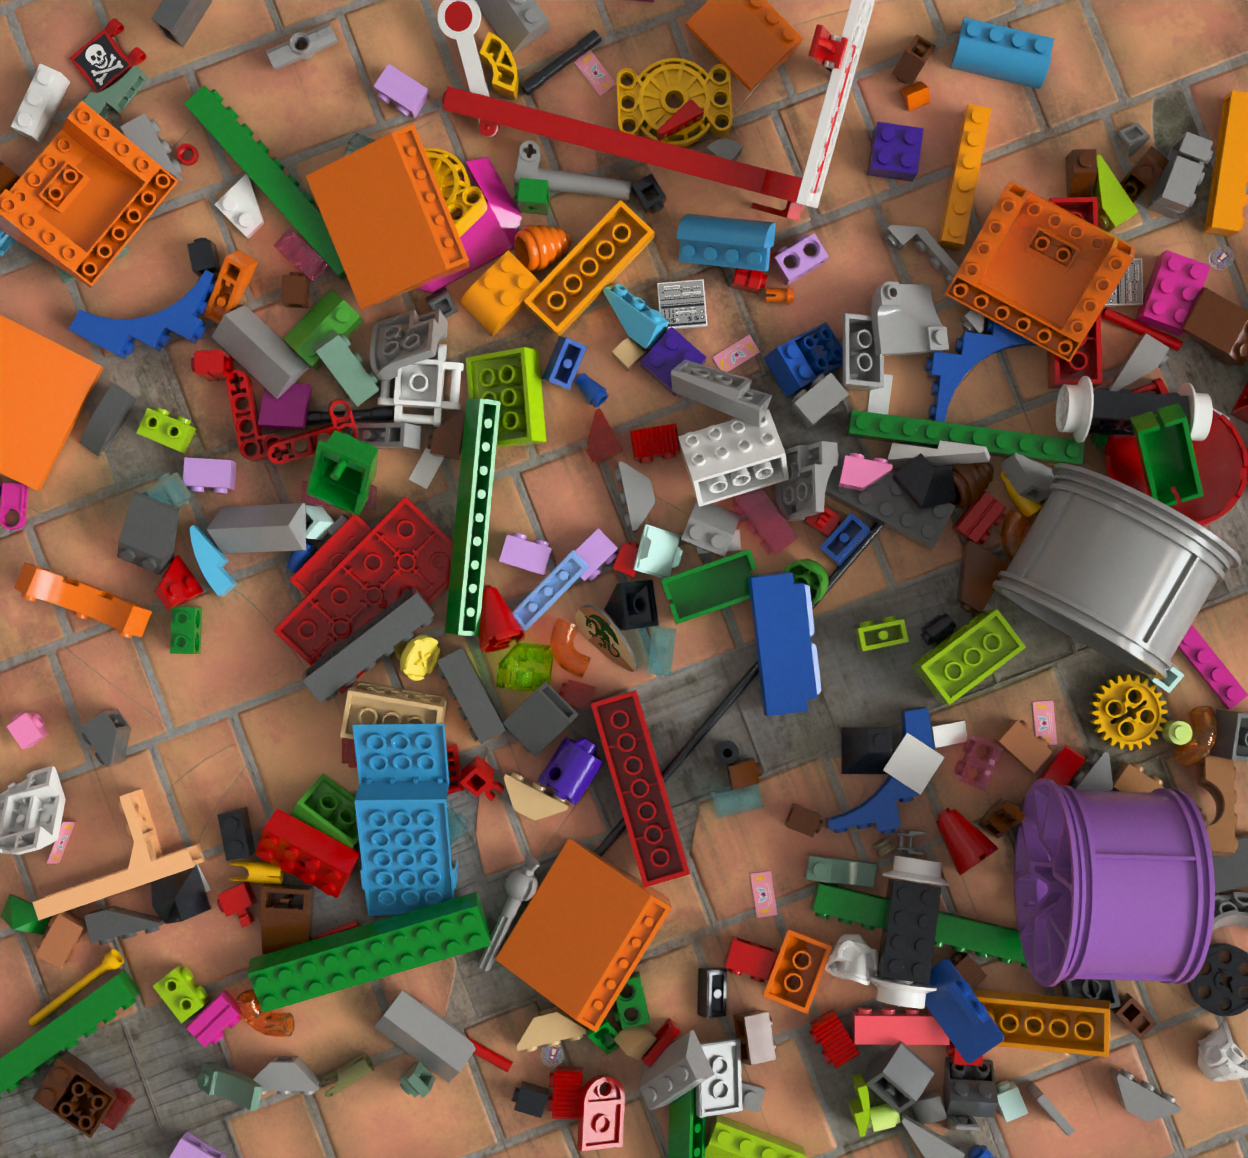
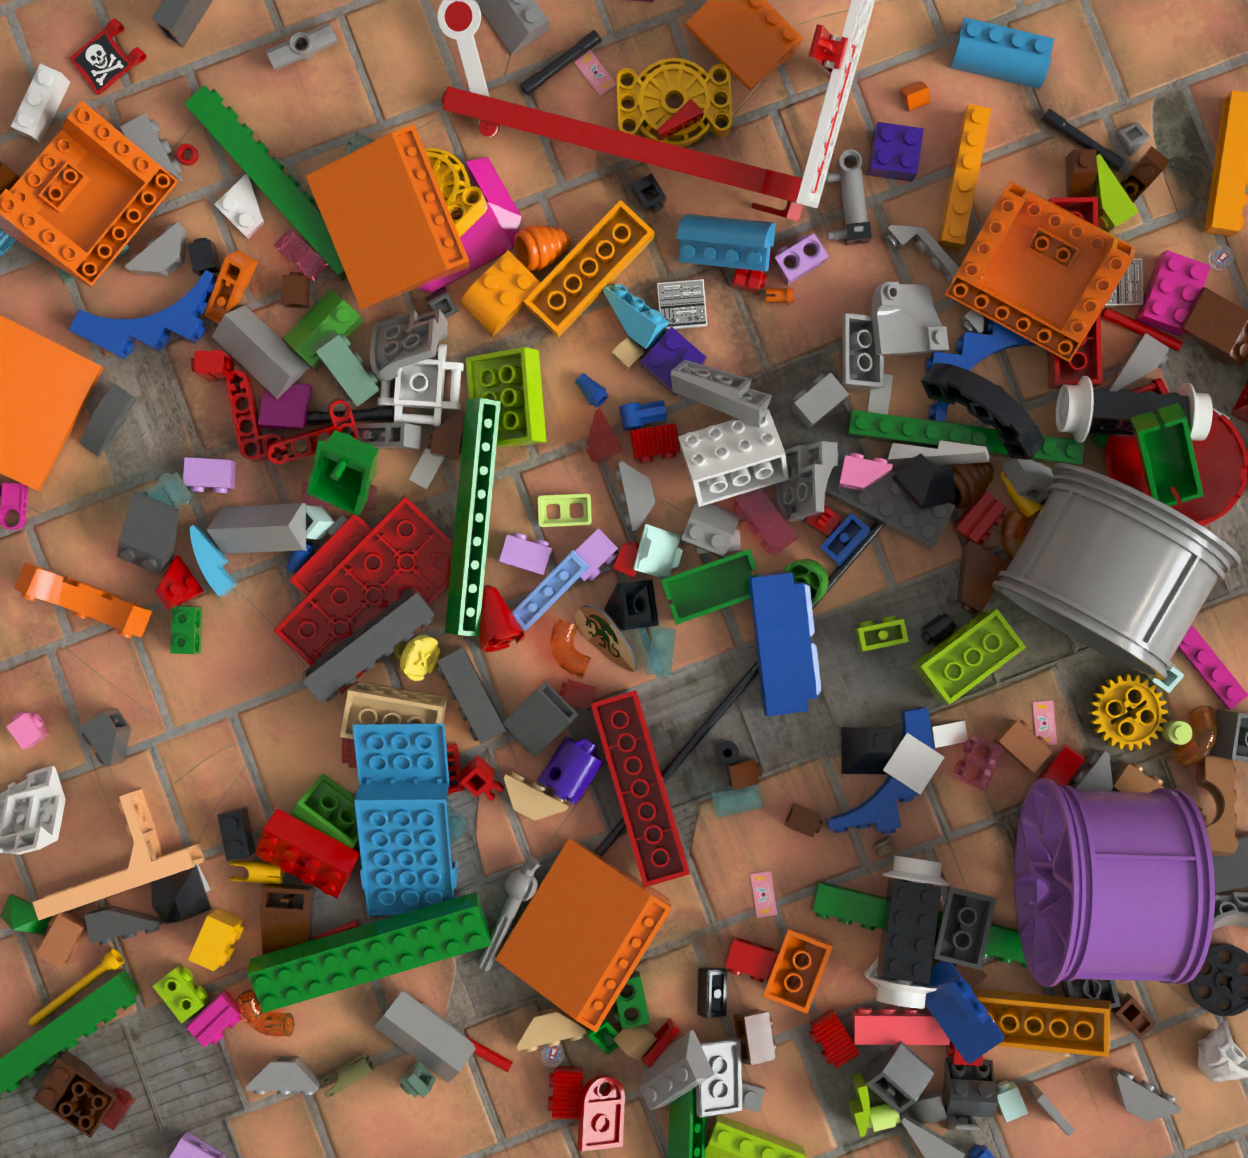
(60, 844): bright pink sticker -> none
(117, 95): sand green slope -> none
(162, 253): none -> light grey slope
(166, 430): lime brick -> none
(216, 939): none -> yellow brick
(231, 1085): sand green slope -> none
(238, 900): red brick -> none
(401, 91): lavender brick -> none
(502, 64): yellow brick -> none
(525, 667): clear neon green slope -> none
(530, 1099): black brick -> none
(532, 196): green brick -> none
(564, 362): blue brick -> none
(564, 502): none -> yellowish green piece
(567, 181): light grey axle -> none
(636, 414): none -> blue piece
(725, 149): light grey brick -> none
(736, 354): bright pink sticker -> none
(805, 359): blue slope -> none
(840, 870): sand green slope -> none
(852, 959): white head -> none
(857, 227): none -> light grey piece
(911, 833): light grey piece -> none
(913, 60): reddish brown slope -> none
(963, 840): red cone -> none
(964, 928): none -> dark grey slope
(988, 404): none -> black brick
(1001, 818): reddish brown brick -> none
(1061, 125): none -> black piece
(1181, 175): light grey piece -> none

